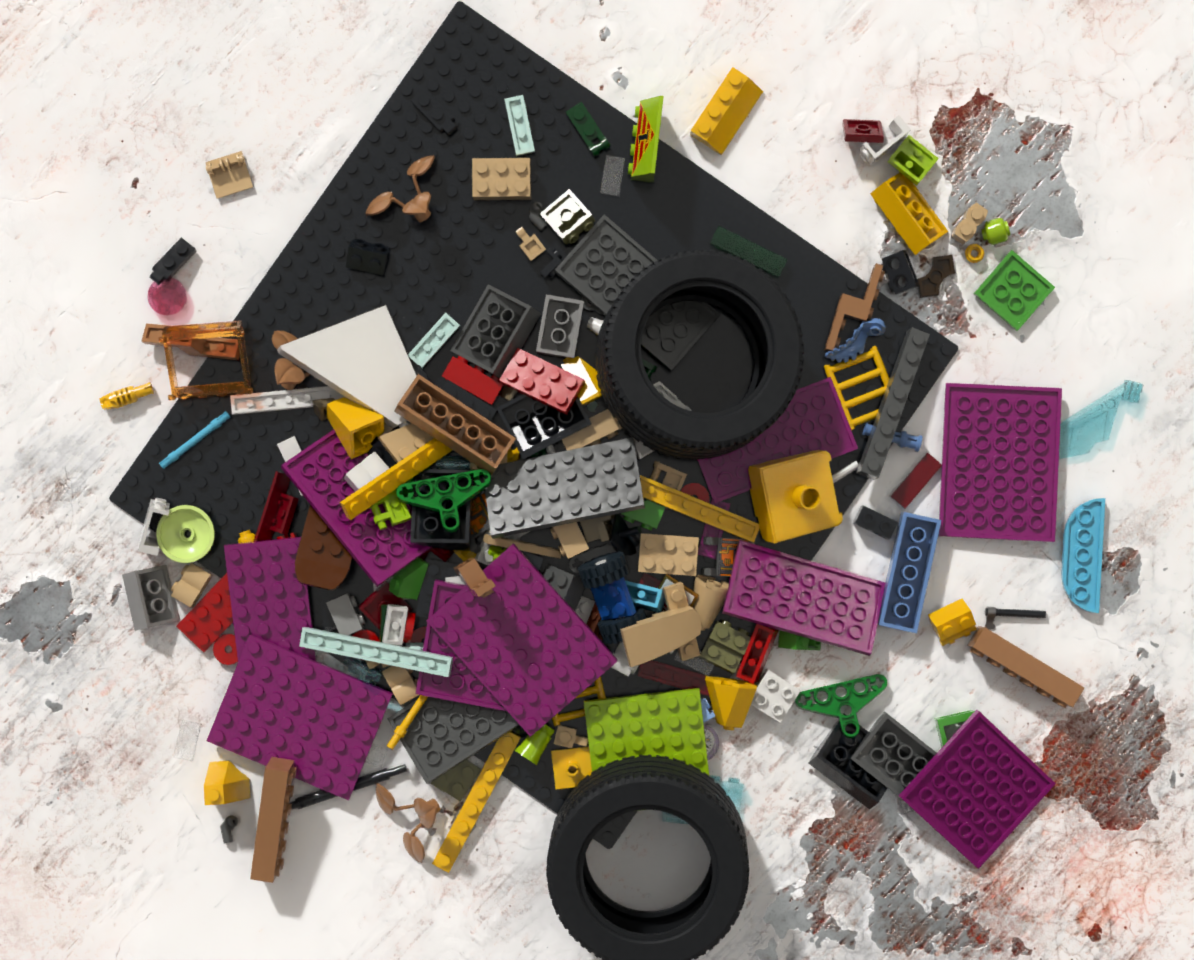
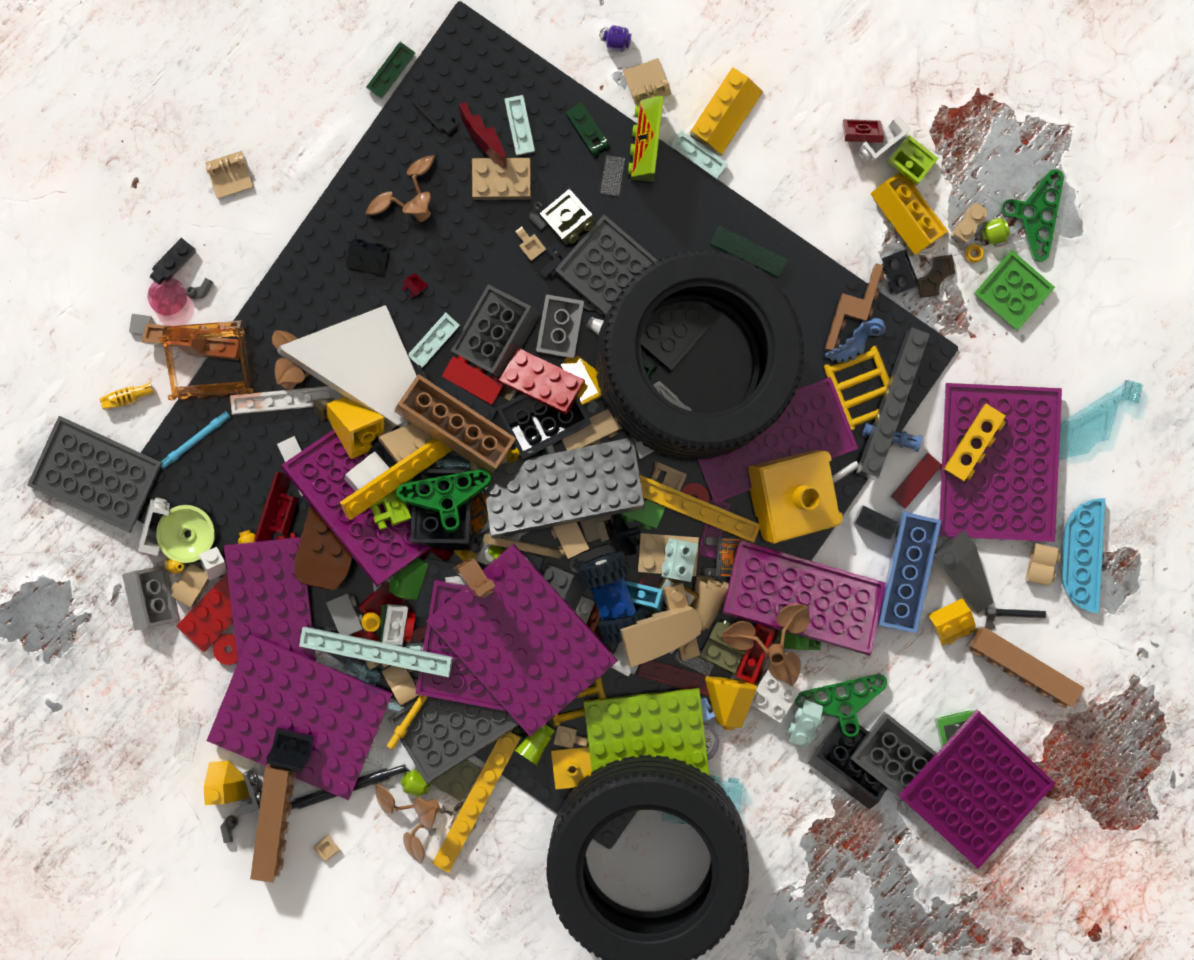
(94, 474): none -> dark grey plate
(138, 323): none -> light grey tile
(173, 566): none -> yellow plant
(201, 291): none -> dark grey arm
(213, 563): none -> white brick
(254, 802): none -> dark grey bracket
(290, 750): none -> black bracket
(326, 848): none -> tan tile
(371, 622): none -> yellow plate
(390, 70): none -> dark green plate
(414, 284): none -> dark red tile
(414, 784): none -> lime head
(485, 138): none -> dark red slope
(617, 38): none -> dark purple head
(646, 81): none -> tan hinge
(679, 559): none -> light aqua brick
(698, 155): none -> light aqua plate
(782, 665): none -> medium nougat plant
(806, 722): none -> light aqua brick
(954, 465): none -> yellow brick
(964, 567): none -> dark grey wedge
(1039, 204): none -> green beam
(1042, 564): none -> tan brick

